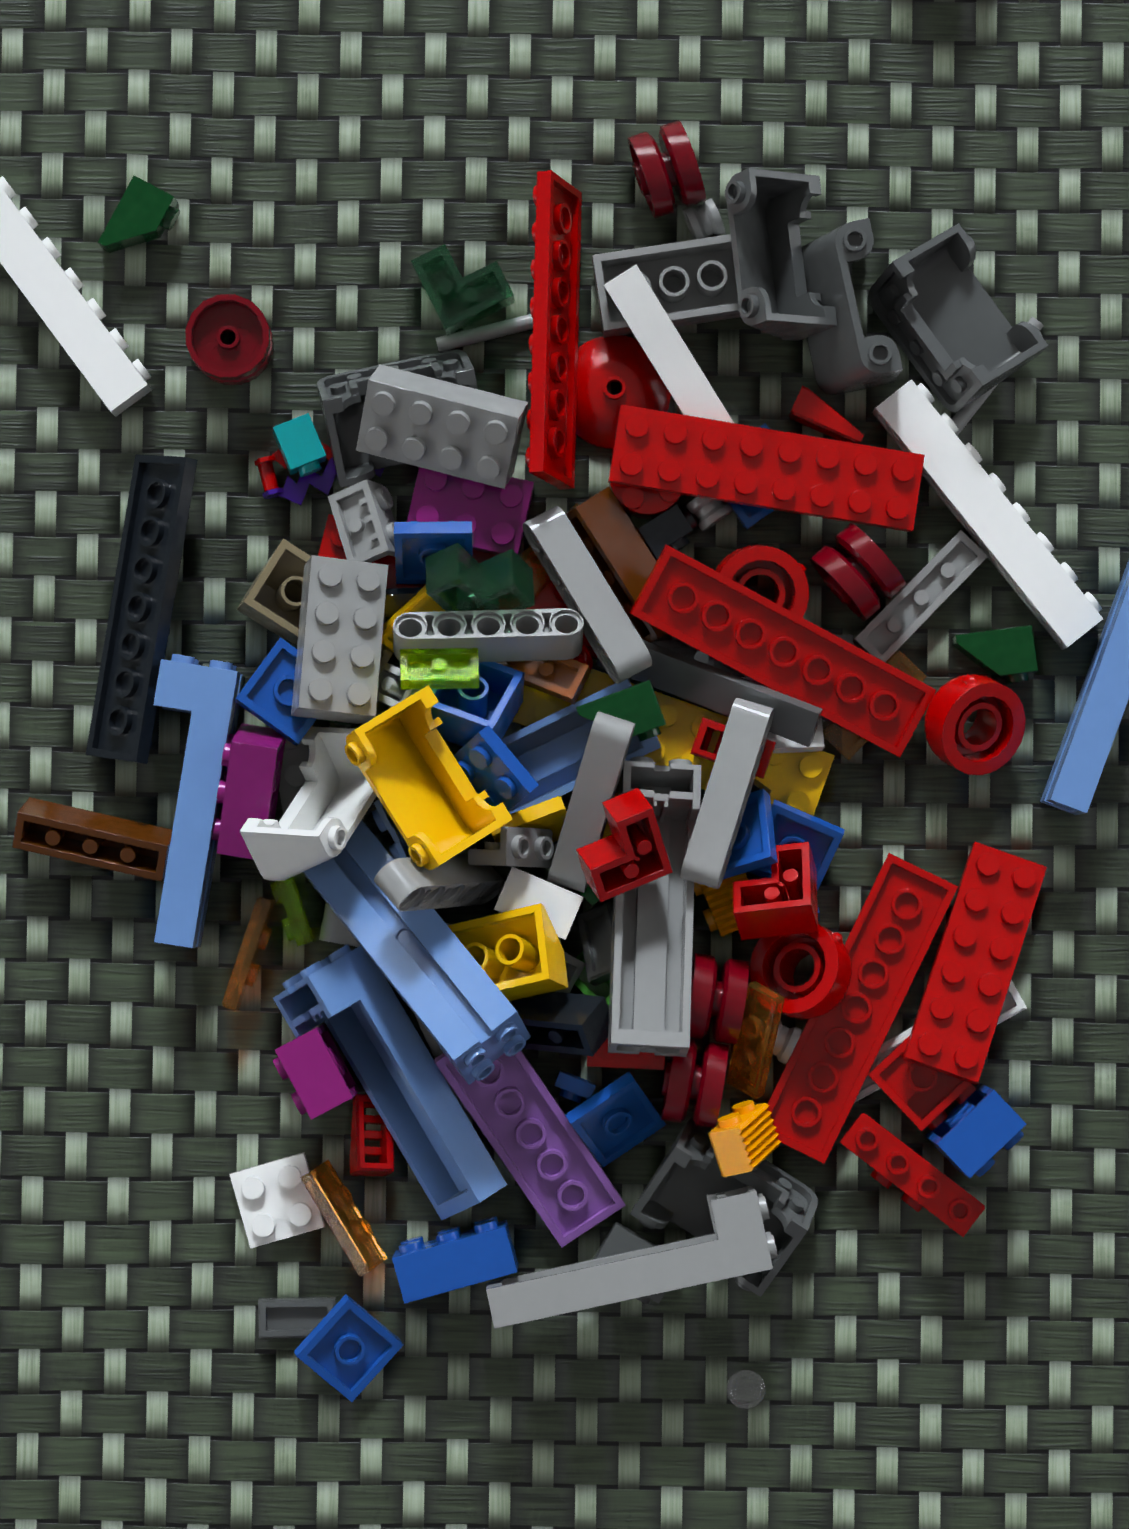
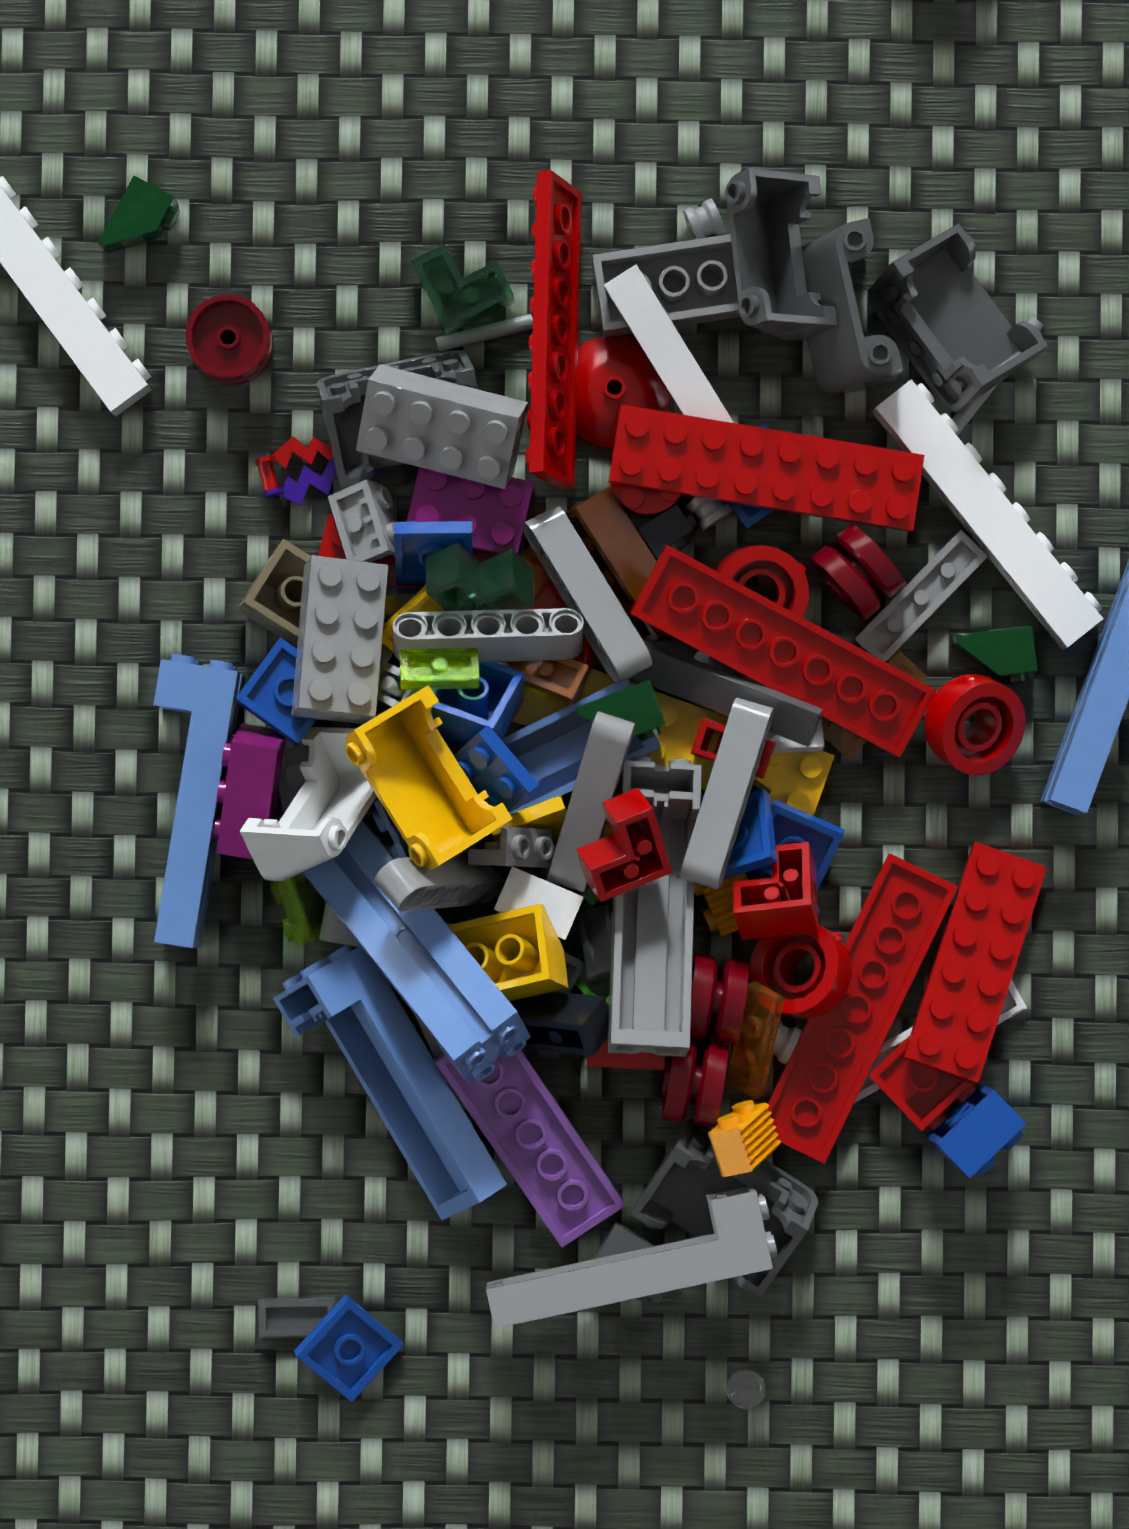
(92, 838): reddish brown brick -> none
(141, 607): black plate -> none
(245, 969): clear orange plate -> none
(275, 1200): white plate -> none
(300, 445): teal brick -> none
(316, 1072): magenta brick -> none
(344, 1218): clear orange plate -> none
(358, 1150): red slope -> none
(454, 1259): blue brick -> none
(574, 1087): blue plate -> none
(615, 1119): blue plate -> none
(660, 171): dark red wheel -> none
(819, 416): red slope -> none
(911, 1173): red bracket -> none

